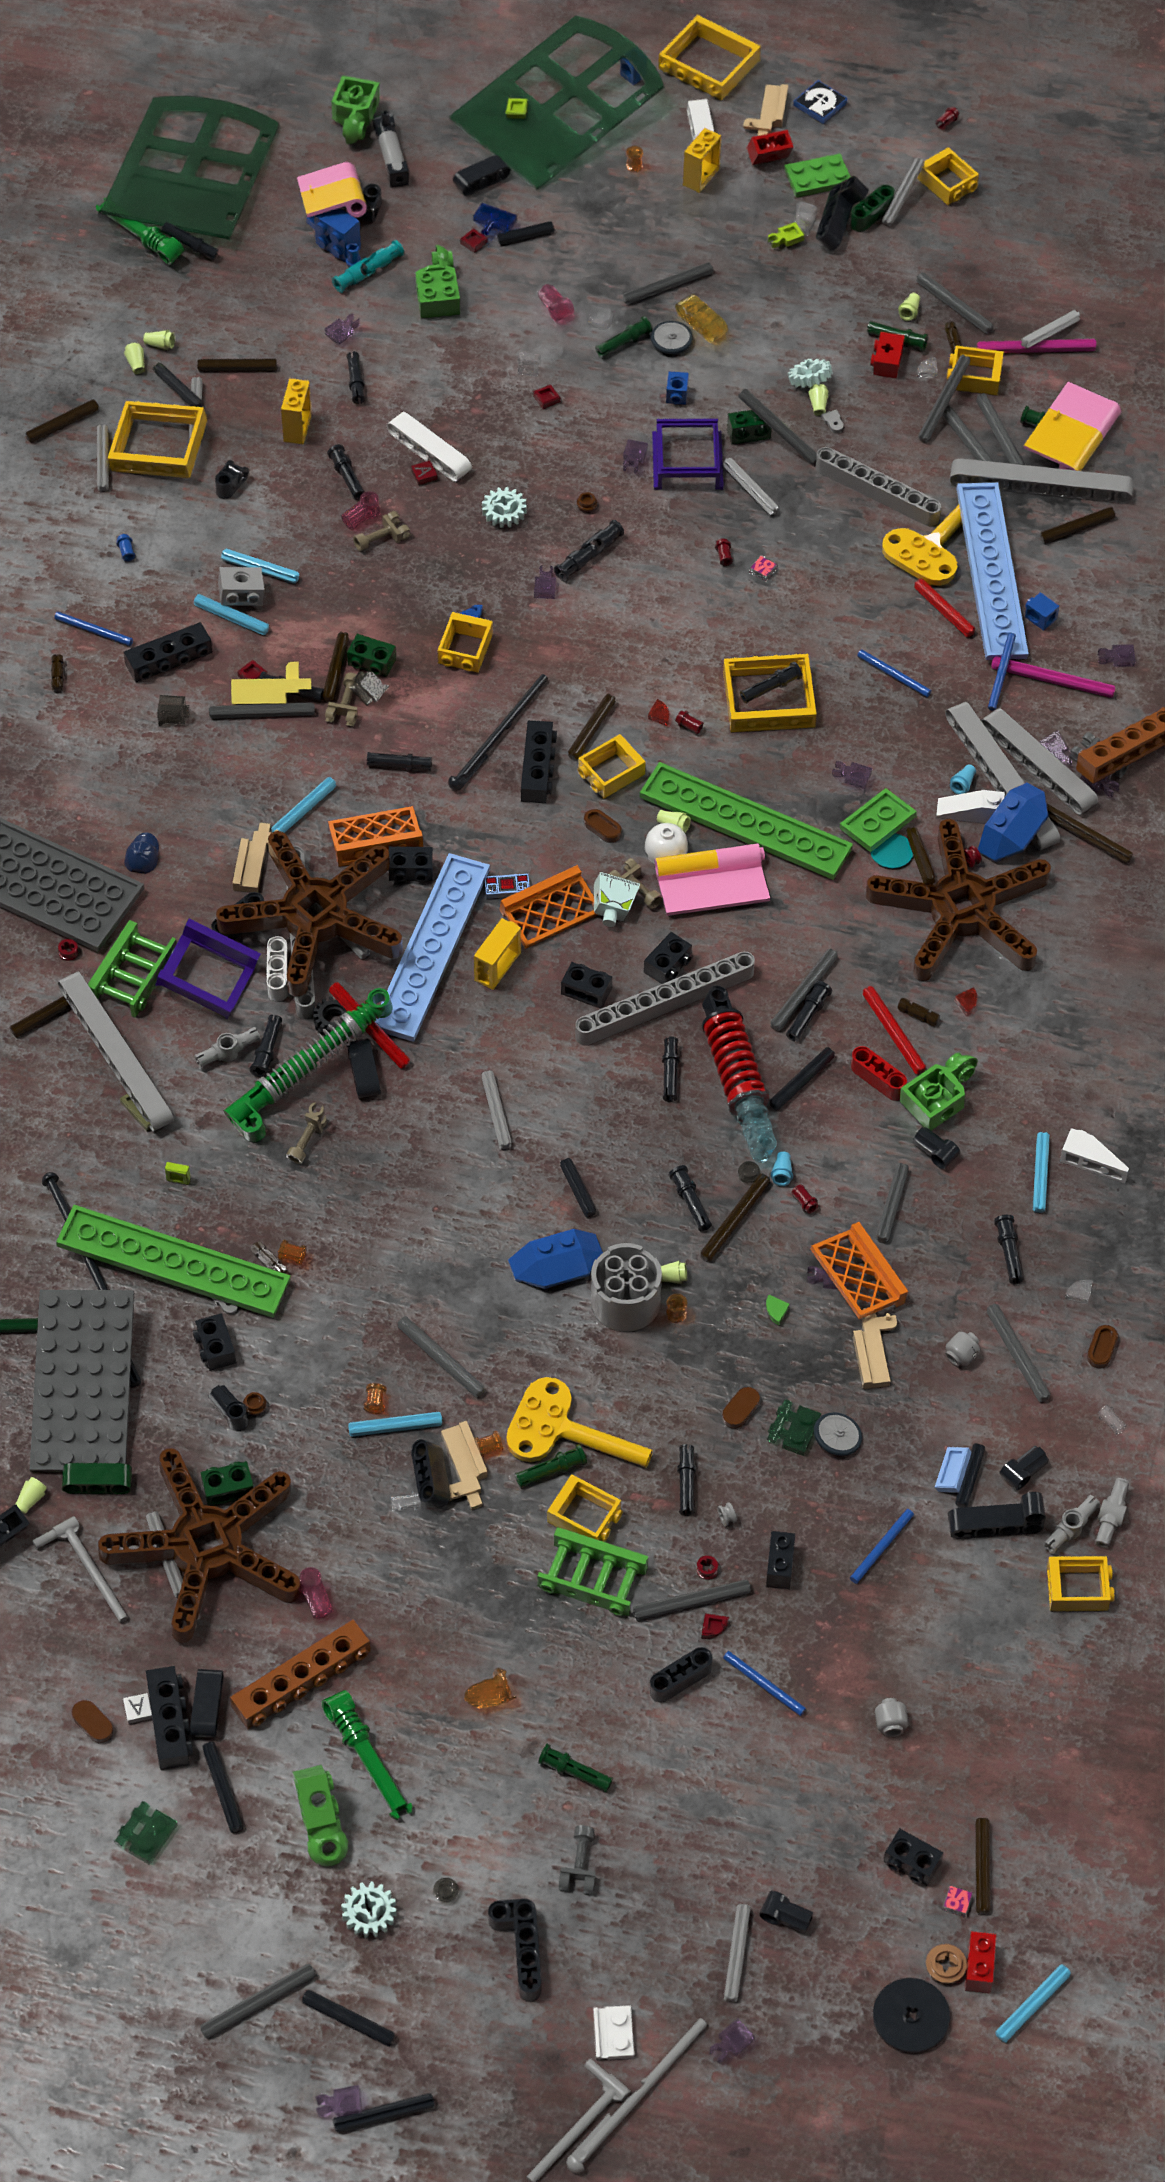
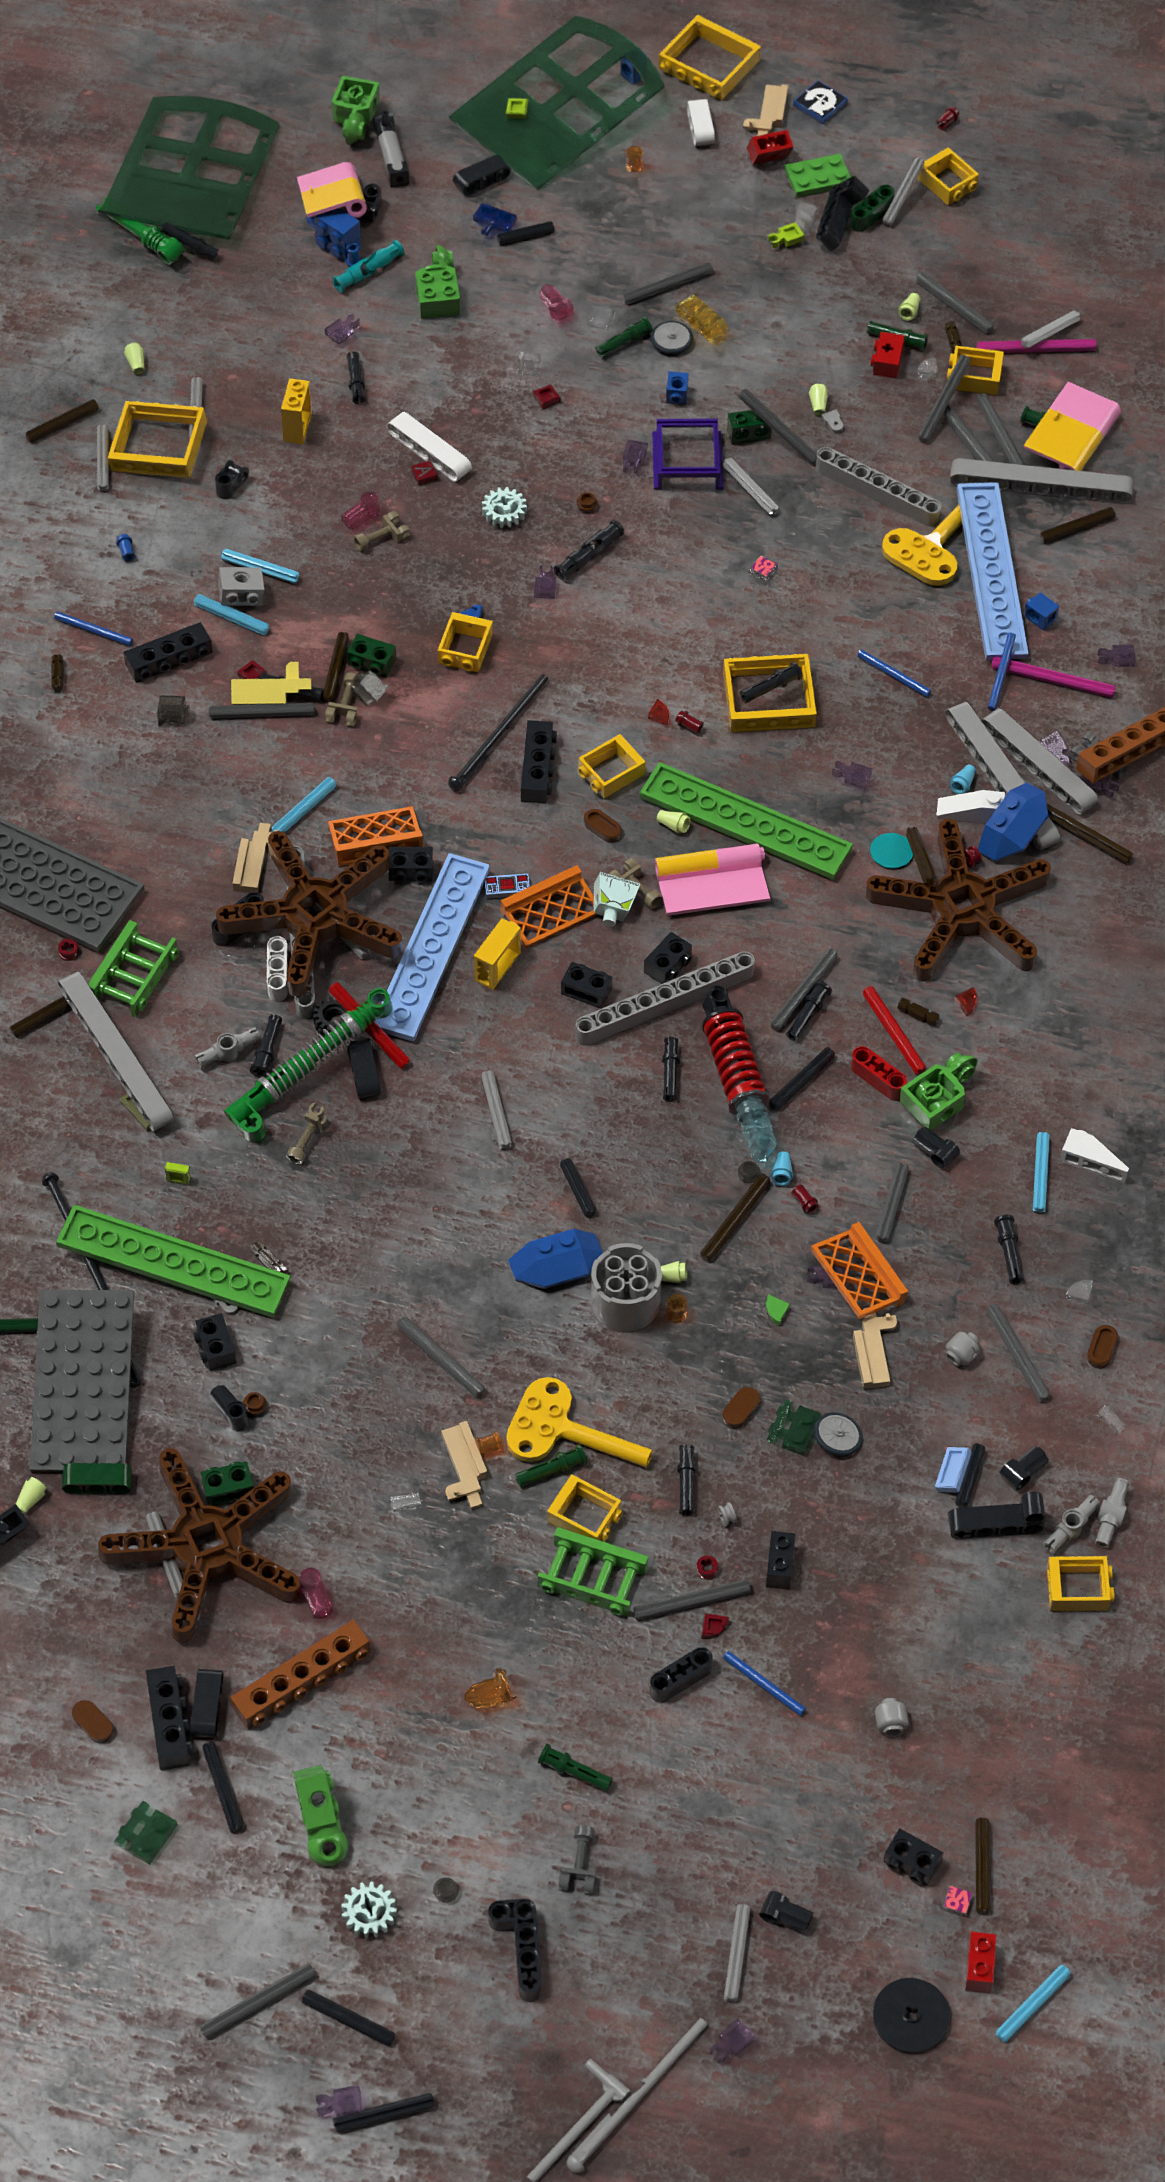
(68, 1530): light grey bar -> none
(137, 1708): white tile -> none
(142, 853): dark blue piece -> none
(160, 339): yellowish green cone -> none
(177, 385): black axle -> none
(218, 945): dark purple piece -> none
(237, 364): dark brown axle -> none
(292, 1252): clear orange bush -> none
(341, 1710): green piece -> none
(343, 465): black pin -> none
(375, 1397): clear orange bush -> none
(395, 1424): medium azure axle -> none
(399, 761): black pin -> none
(430, 1473): black beam -> none
(473, 240): dark red tile -> none
(591, 726): dark brown axle -> none
(613, 2033): white plate -> none
(665, 840): white cylinder -> none
(686, 1189): black pin -> none
(700, 159): yellow window -> none
(723, 548): dark red pin -> none
(810, 373): light aqua gear -> none
(878, 820): bright green plate -> none
(881, 1546): blue bar -> none
(944, 607): red axle -> none
(956, 1959): medium nougat gear -> none

